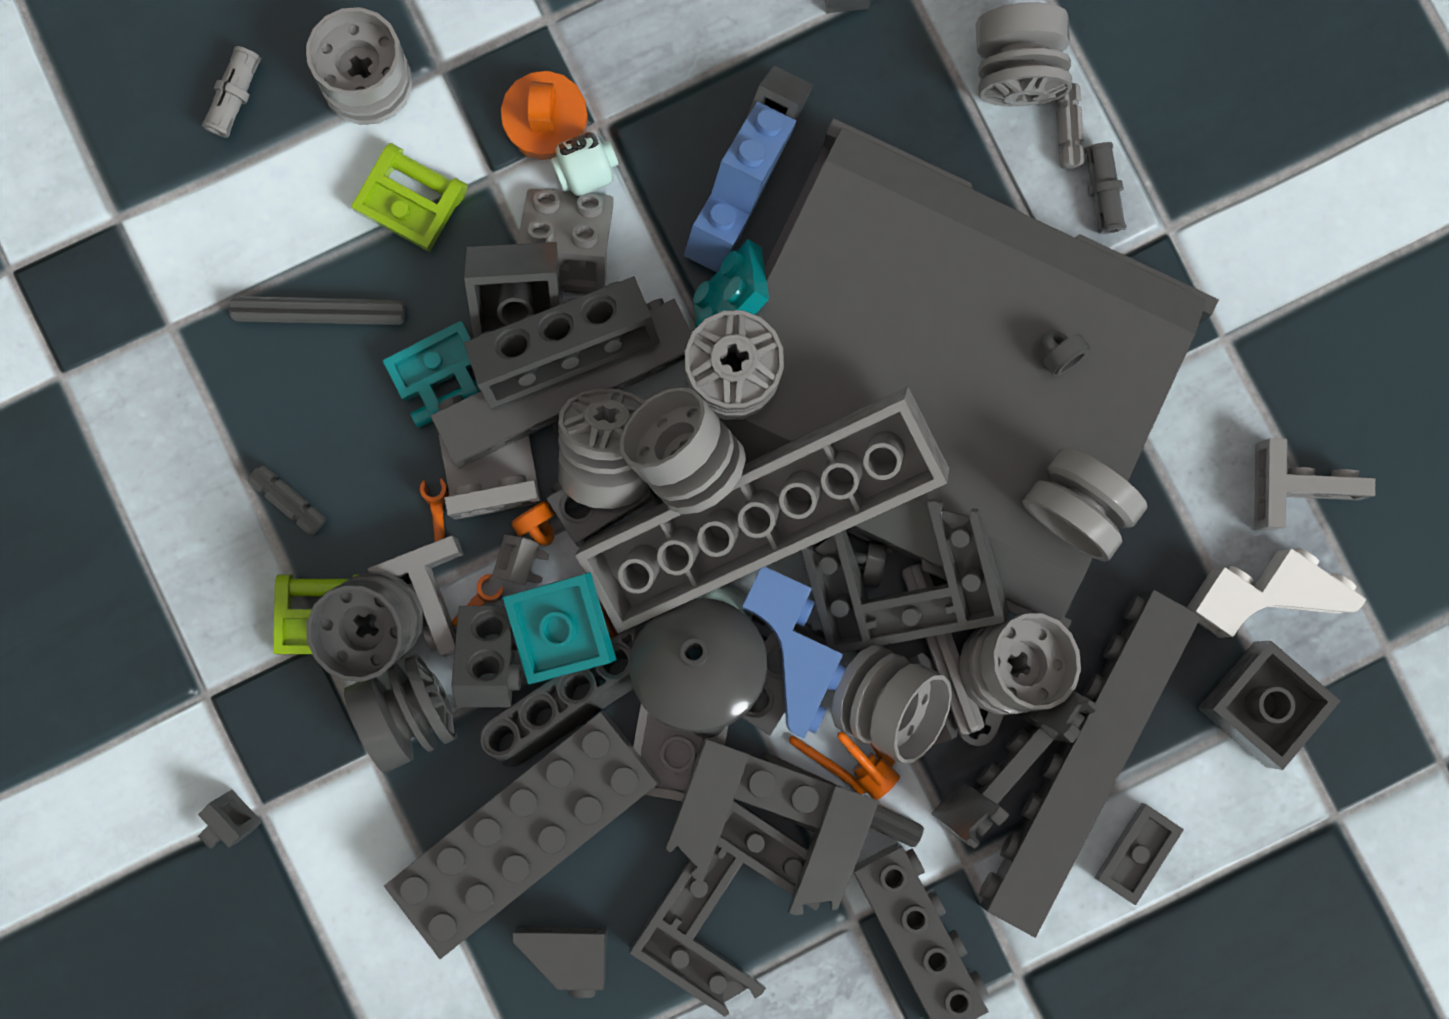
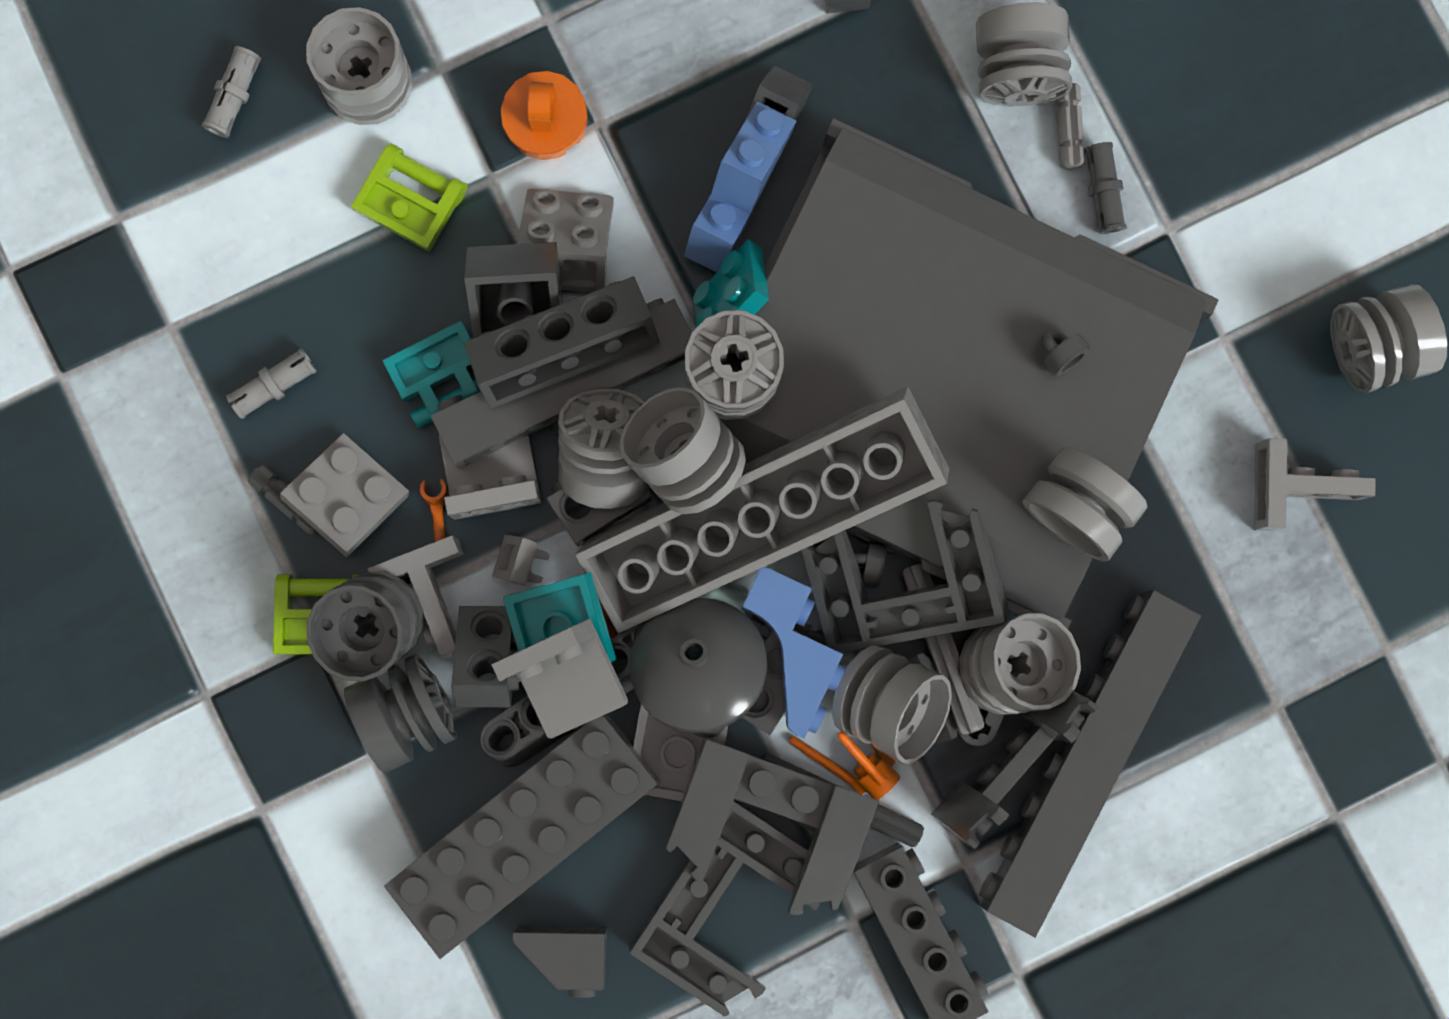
(227, 820): dark grey tile -> none
(271, 383): none -> light grey pin
(317, 310): dark grey axle -> none
(344, 495): none -> light grey plate
(480, 598): orange hand -> none
(531, 519): orange tile -> none
(566, 678): none -> light grey bracket
(584, 163): light aqua head -> none
(1138, 853): dark grey plate -> none
(1269, 704): dark grey brick -> none
(1288, 582): white arch -> none
(1388, 338): none -> light grey wheel

